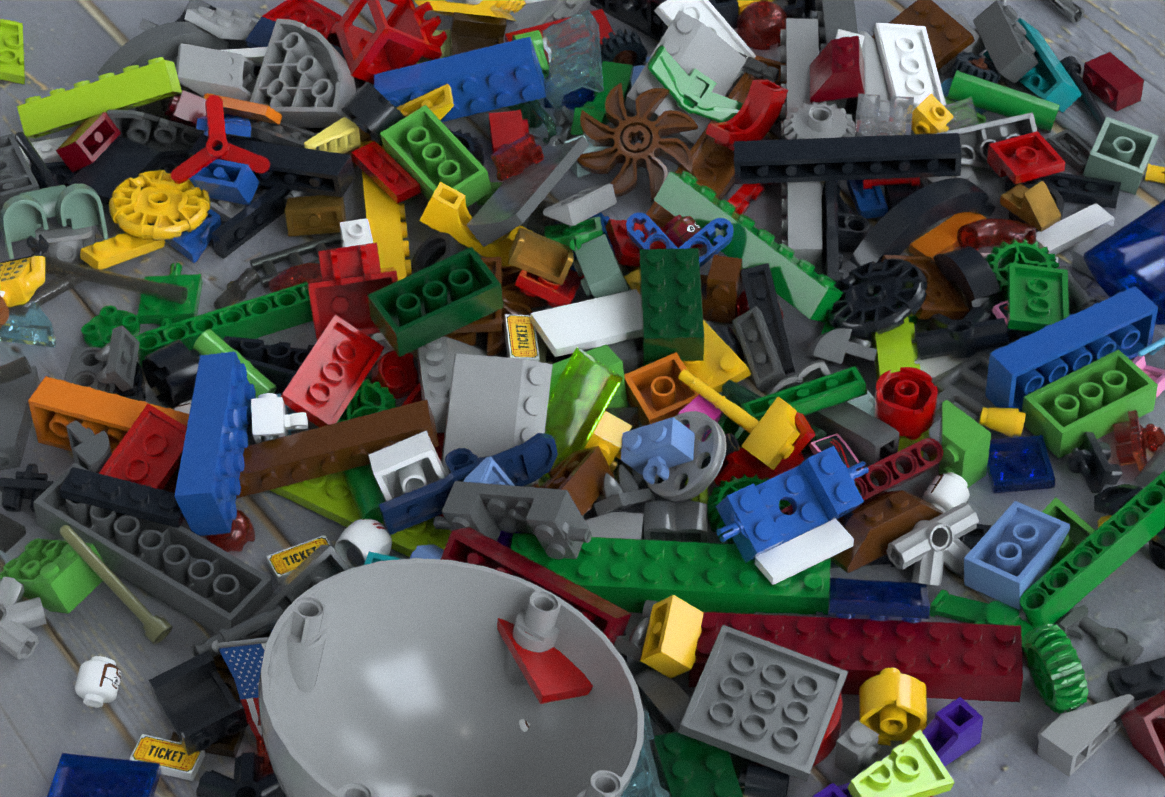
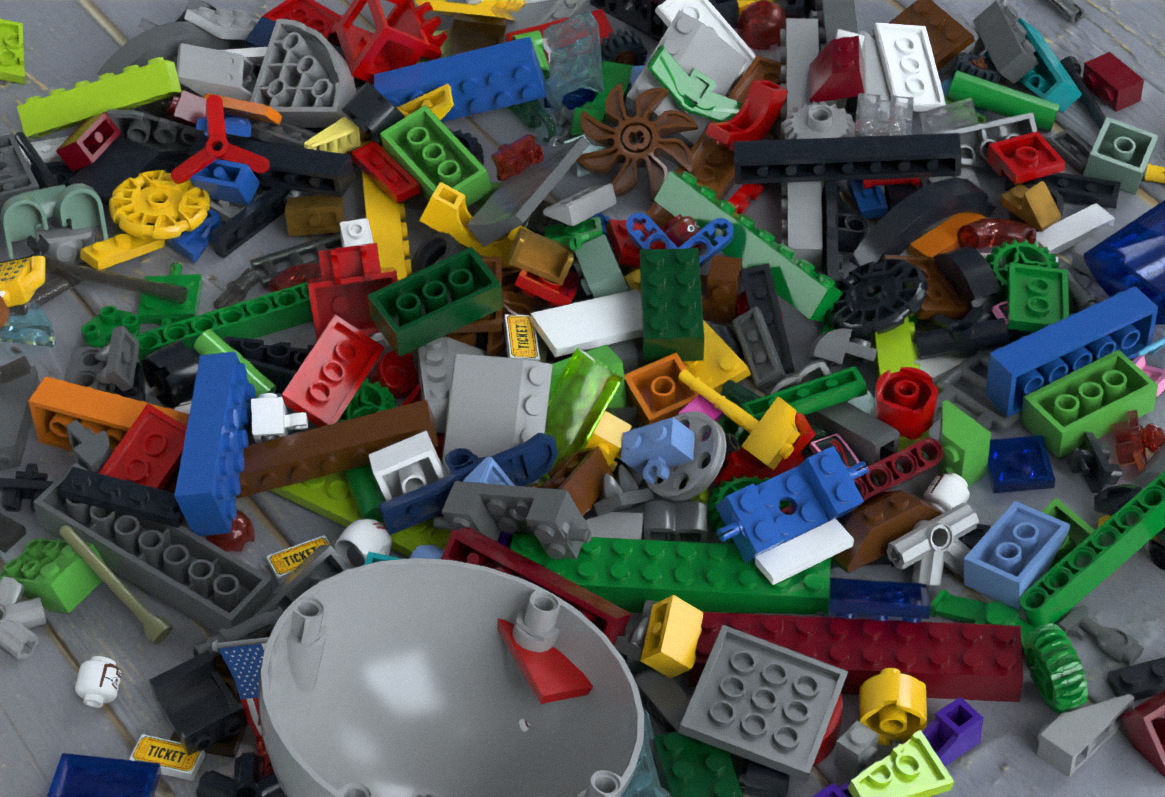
(506, 128): red brick -> none
(760, 69): dark grey axle -> none
(930, 117): yellow brick -> none
(1003, 420): yellow cone -> none

